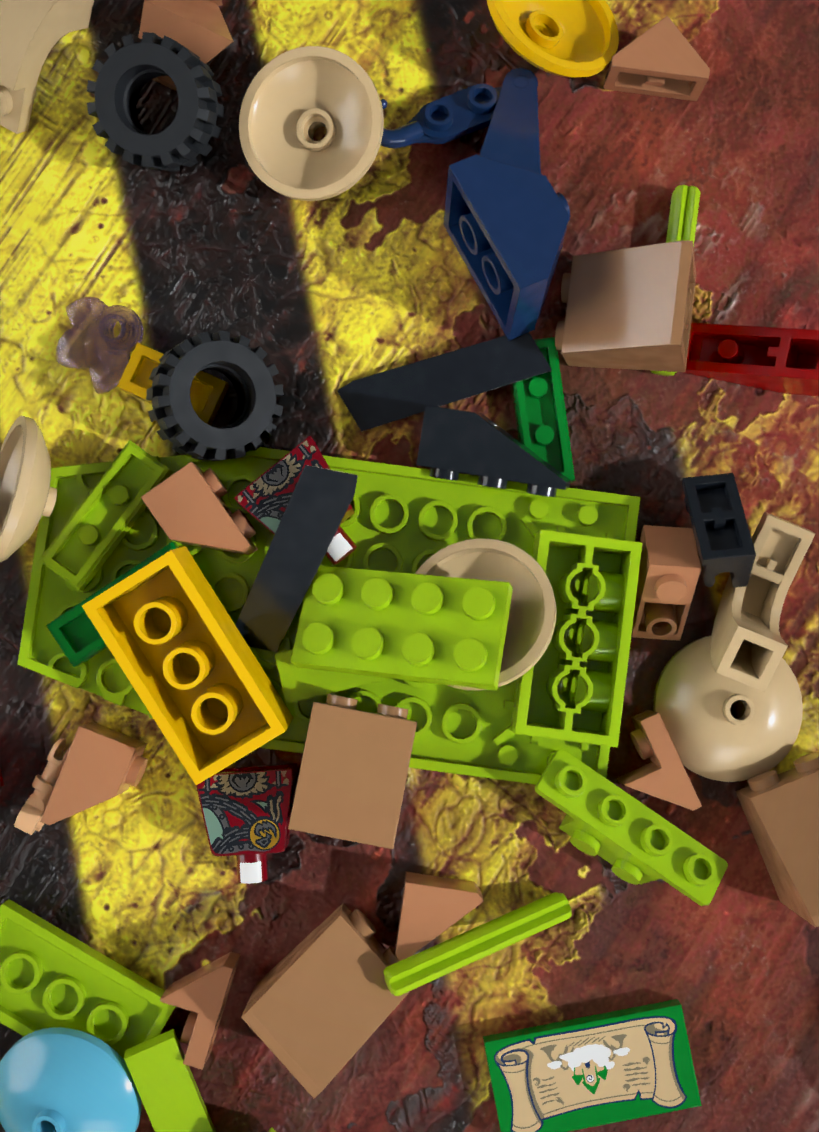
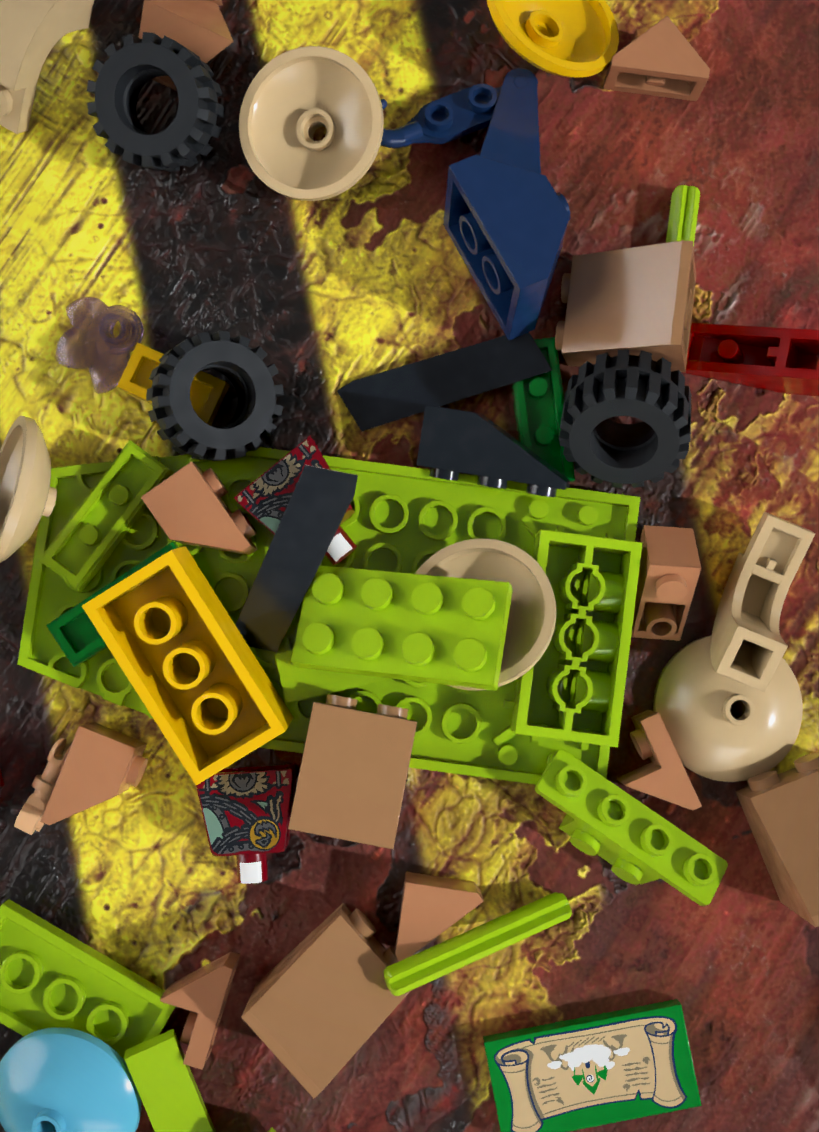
(626, 388): none -> black tyre
(719, 527): black hinge -> none

